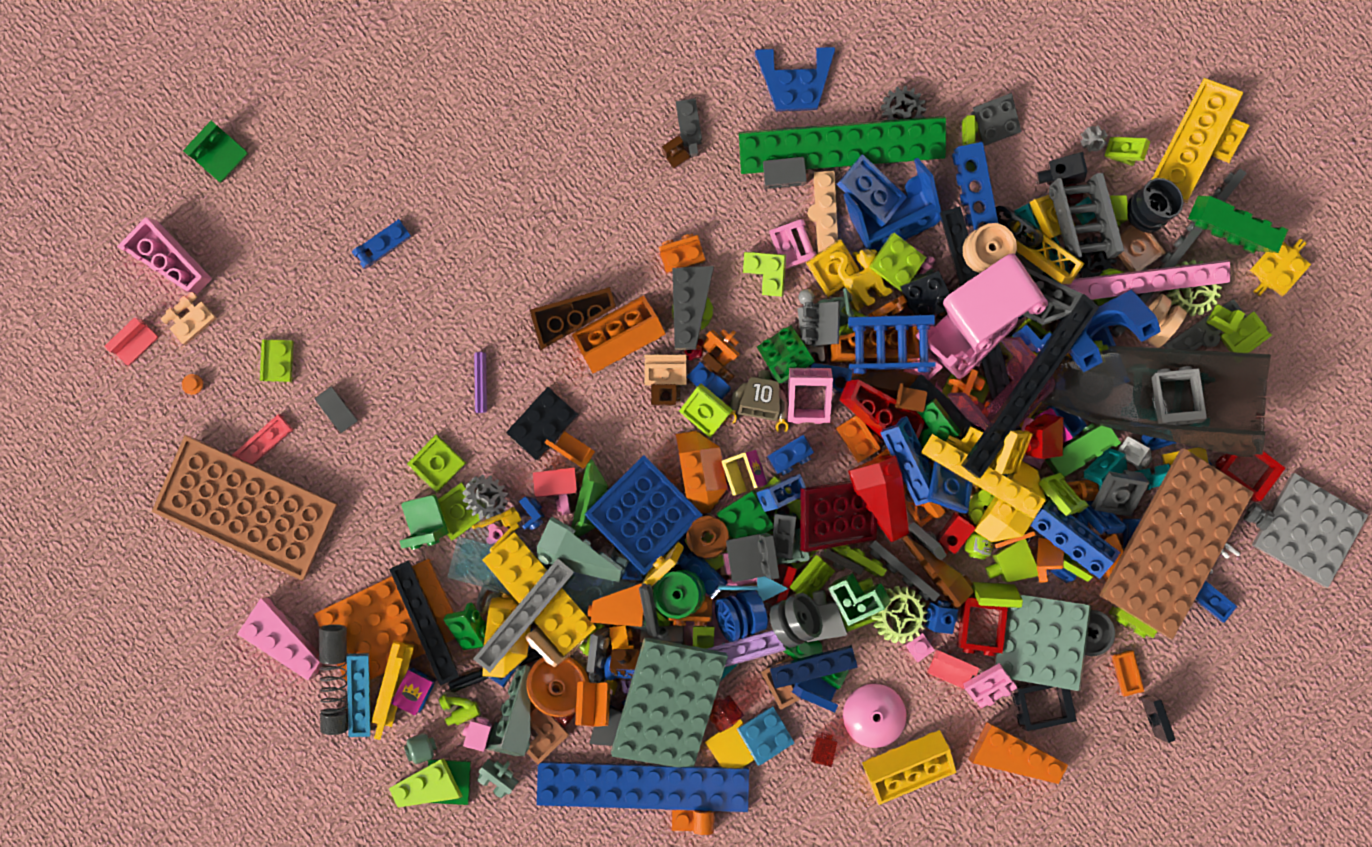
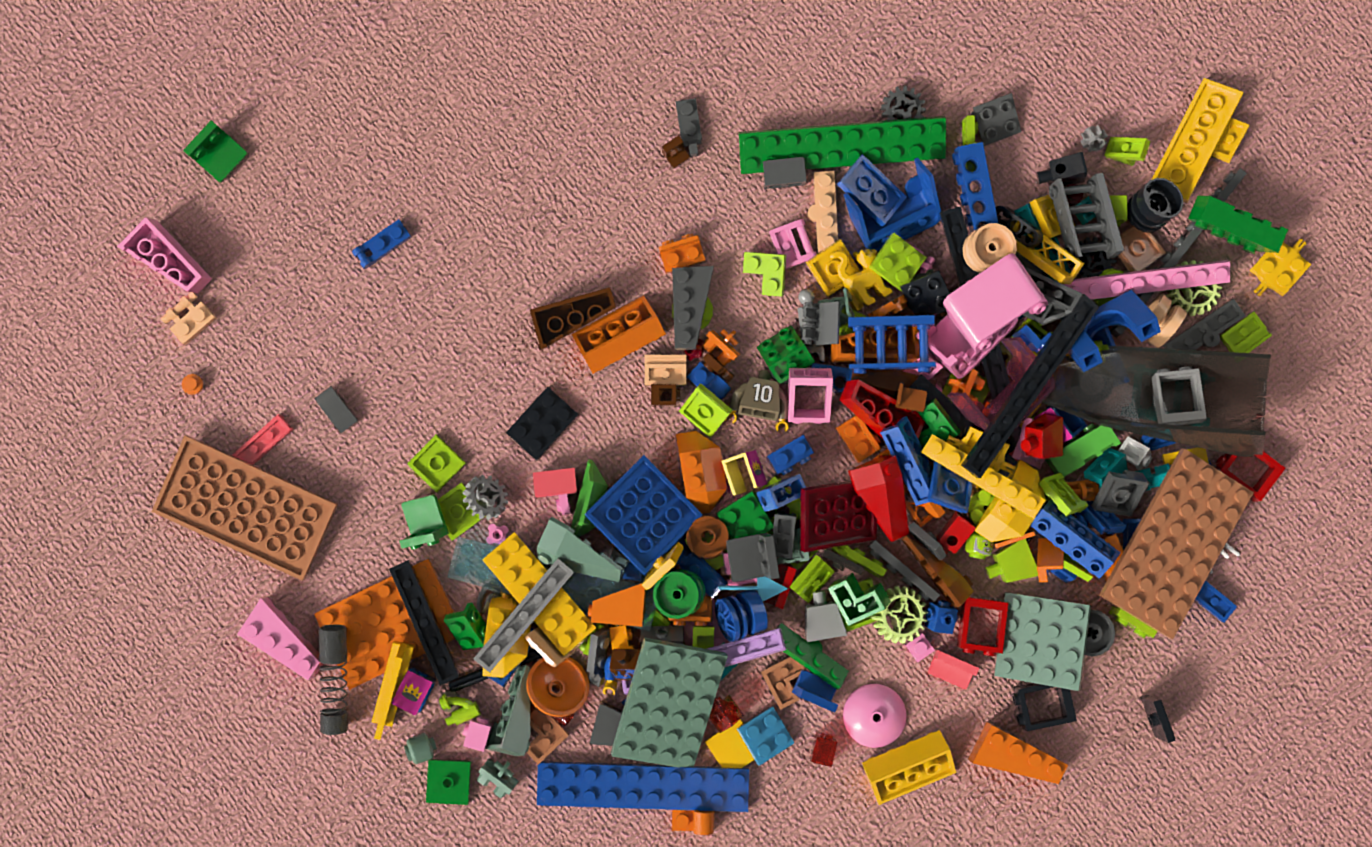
(132, 341): coral panel -> none
(276, 360): lime plate -> none
(358, 695): dark azure plate -> none
(426, 786): lime wing -> none
(480, 382): medium lavender axle -> none
(508, 518): yellow plant -> none
(533, 508): blue bracket -> none
(572, 449): orange panel -> none
(592, 704): orange panel -> none
(649, 609): dark grey axle -> none
(796, 620): dark grey wheel -> none
(797, 87): blue wing -> none
(813, 666): dark blue plate -> none
(990, 686): bright pink plate -> none
(997, 594): lime tile -> none
(1013, 452): yellow plate -> none
(1127, 673): orange tile -> none
(1224, 319): lime panel -> none
(1259, 516): dark grey wheel -> none
(1310, 530): light grey plate -> none

